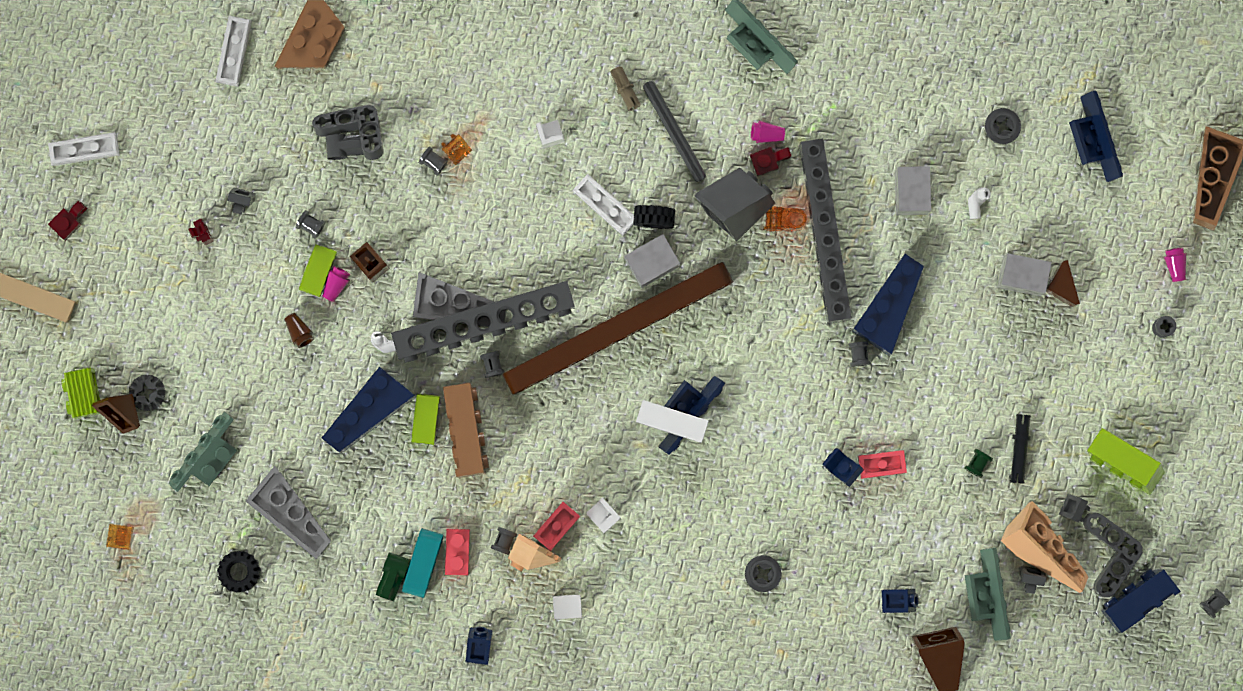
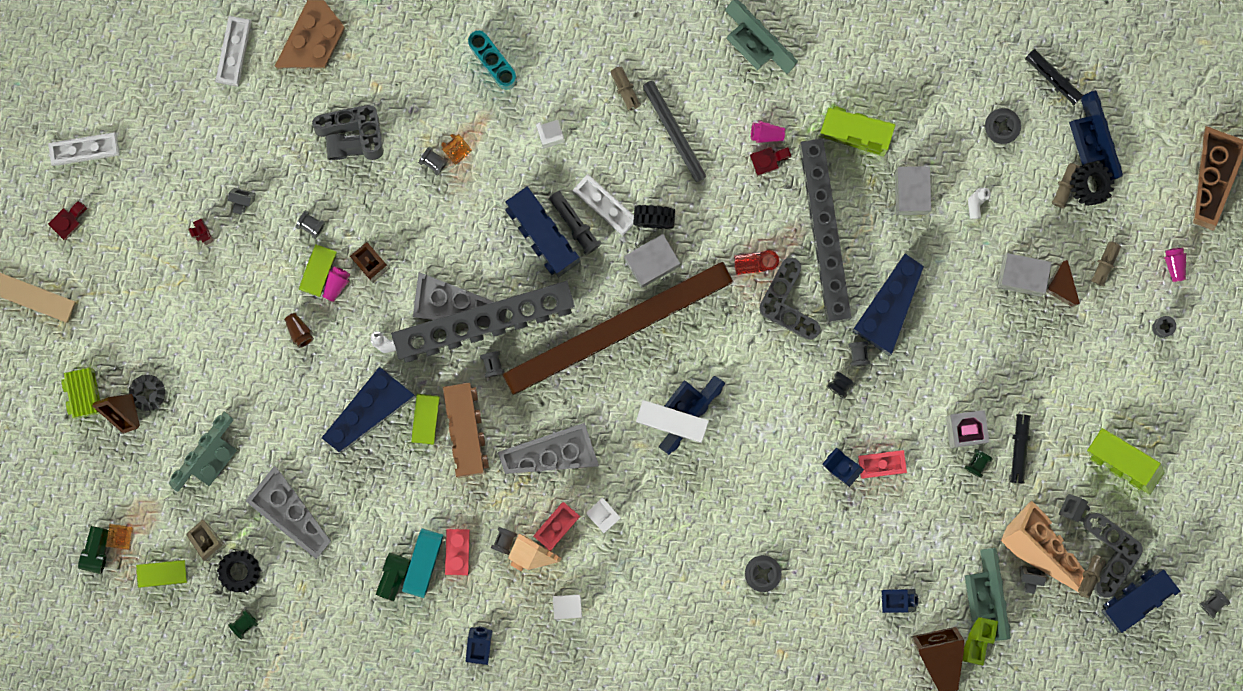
(93, 556): none -> dark green piece
(161, 573): none -> lime slope
(205, 541): none -> dark tan slope
(243, 624): none -> dark green bush
(487, 50): none -> teal beam
(542, 232): none -> dark blue wedge
(556, 451): none -> light grey wing
(580, 231): none -> dark grey pin
(736, 202): dark grey slope -> none
(753, 262): none -> clear red piece
(782, 219): clear orange piece -> none
(782, 309): none -> dark grey beam
(840, 384): none -> black wheel
(857, 131): none -> lime wedge
(967, 429): none -> flat silver piece
(976, 644): none -> lime slope
(1054, 77): none -> black pin
(1064, 189): none -> dark tan axle
(1081, 184): none -> black tyre
(1091, 576): none -> dark tan axle
(1106, 263): none -> dark tan axle

